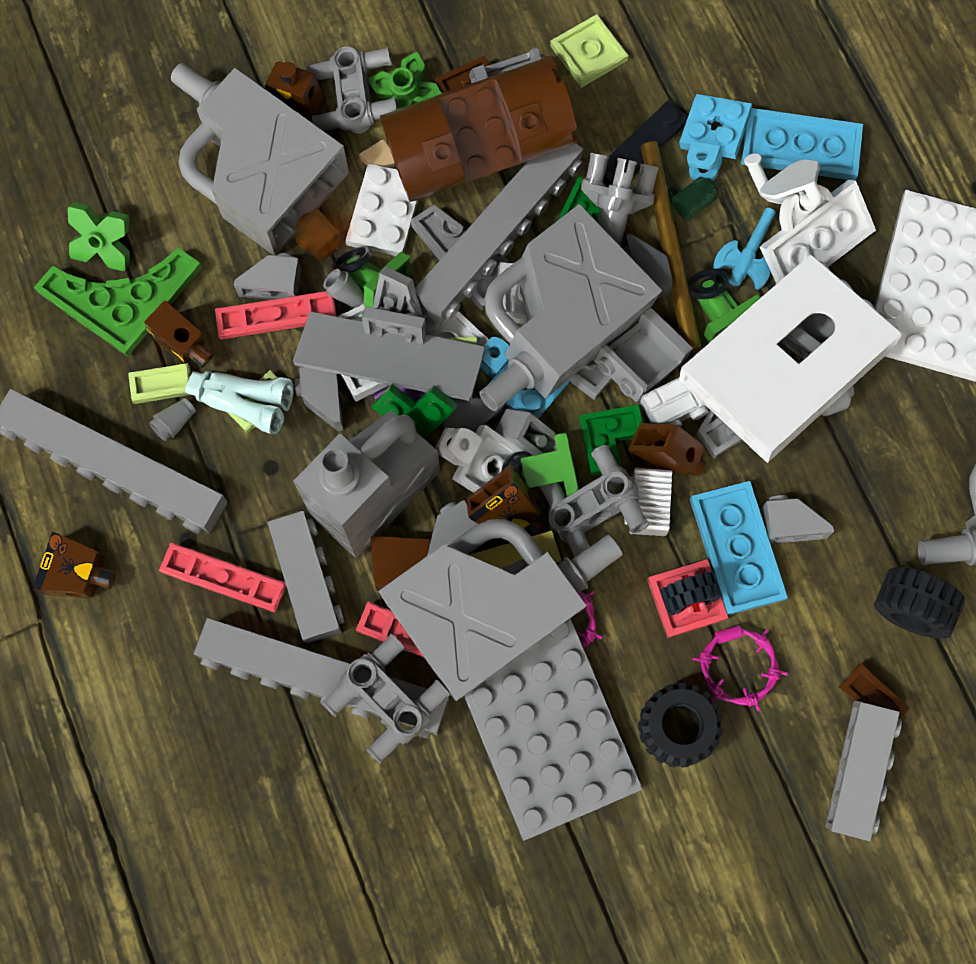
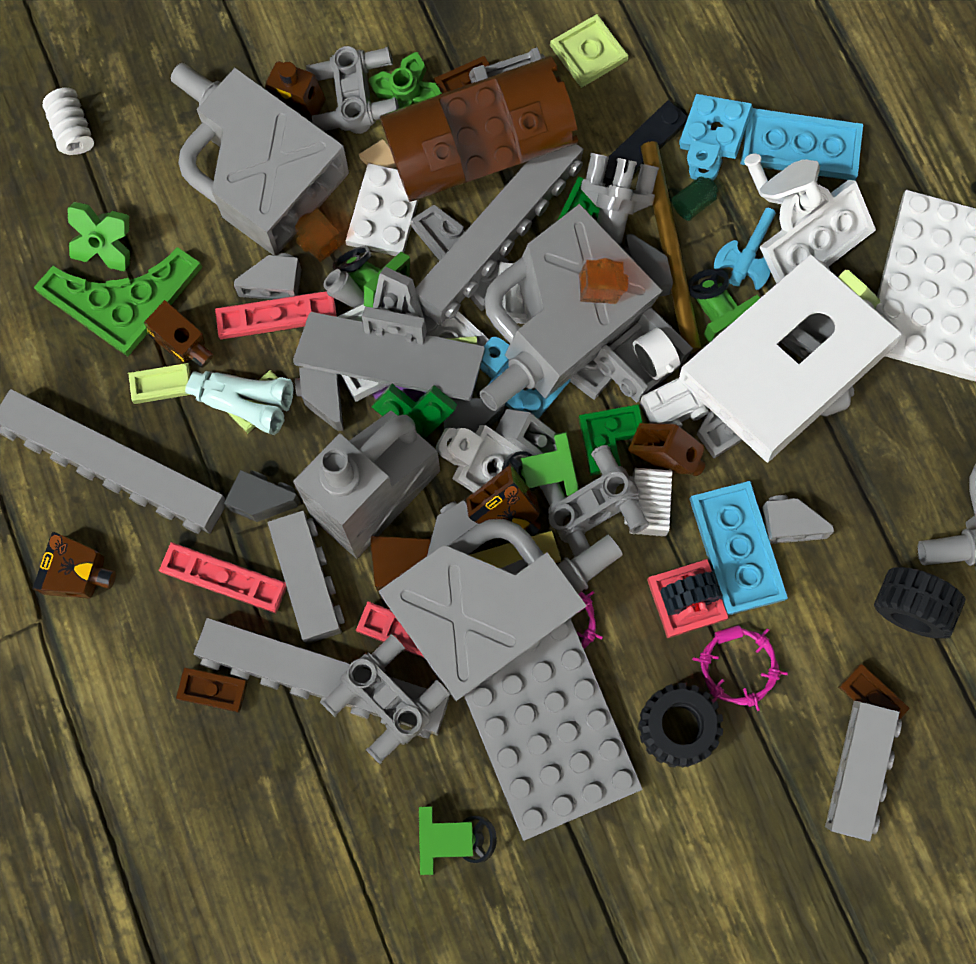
(67, 121): none -> white piece
(172, 419): light grey cone -> none
(211, 690): none -> reddish brown plate
(258, 499): none -> dark grey slope
(452, 840): none -> bright green piece
(602, 281): none -> clear orange brick
(656, 353): none -> white piece
(859, 287): none -> yellowish green tile

